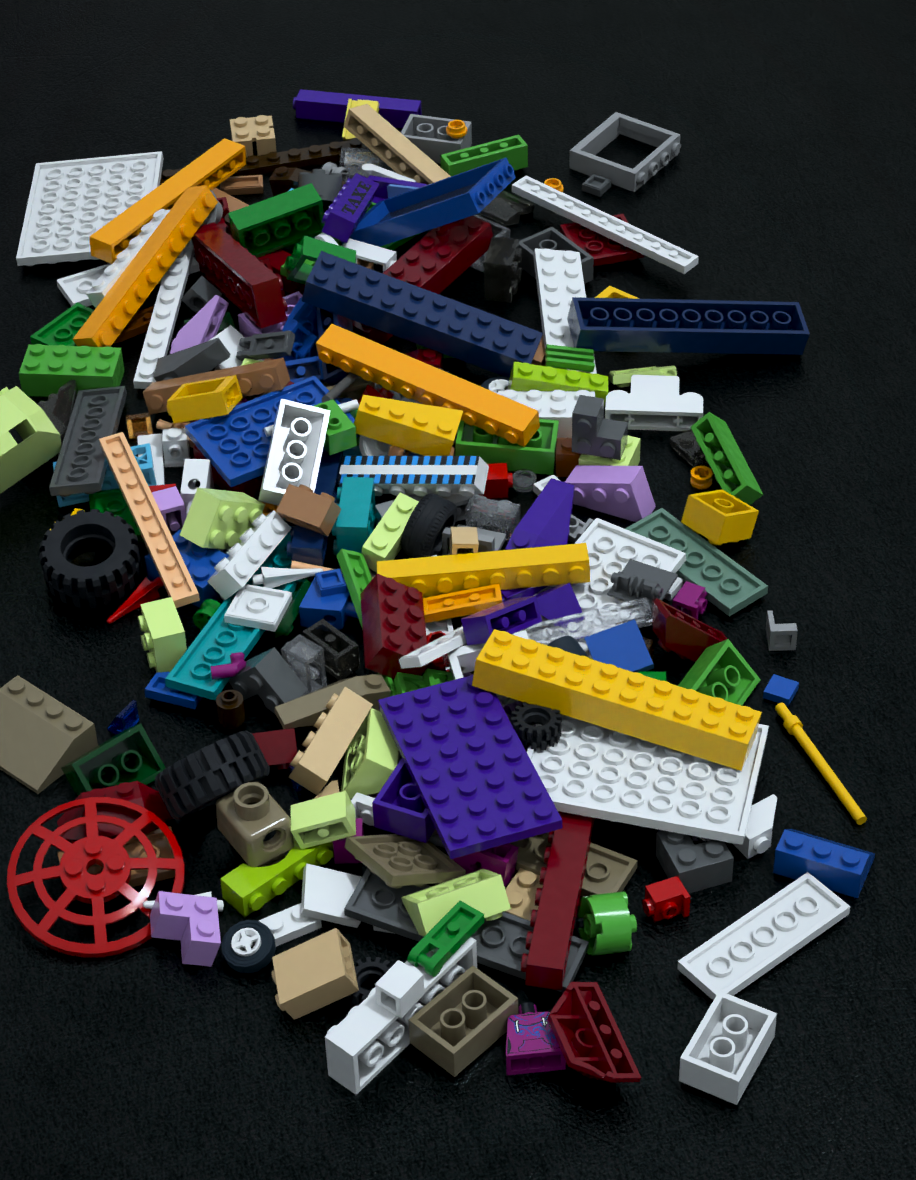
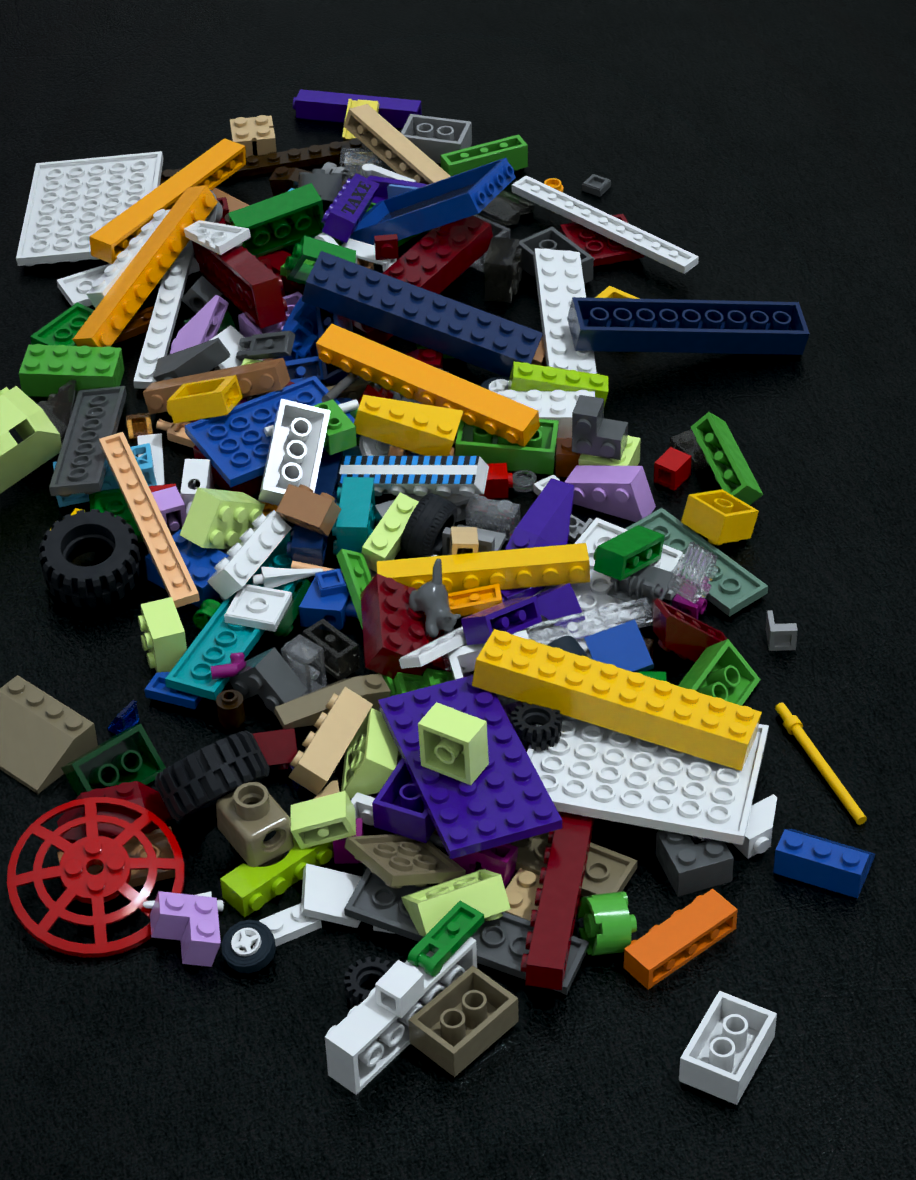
(144, 593): red piece -> none
(175, 447): white brick -> none
(217, 236): none -> white wing
(243, 185): medium nougat tile -> none
(314, 974): tan brick -> none
(386, 247): none -> dark red plate
(434, 603): none -> dark grey animal
(453, 743): none -> yellowish green brick
(456, 129): light orange plate -> none
(531, 1043): magenta torso -> none
(569, 358): bright green tile -> none
(585, 161): light grey window -> none
(590, 1035): dark red wedge -> none
(622, 378): yellowish green hinge -> none
(628, 552): none -> green brick
(654, 405): white brick -> none
(666, 899): red brick -> none
(672, 468): none -> red brick
(680, 938): none -> orange brick
(693, 573): none -> clear brick
(701, 477): light orange bush -> none
(763, 937): white plate -> none
(780, 690): blue tile -> none

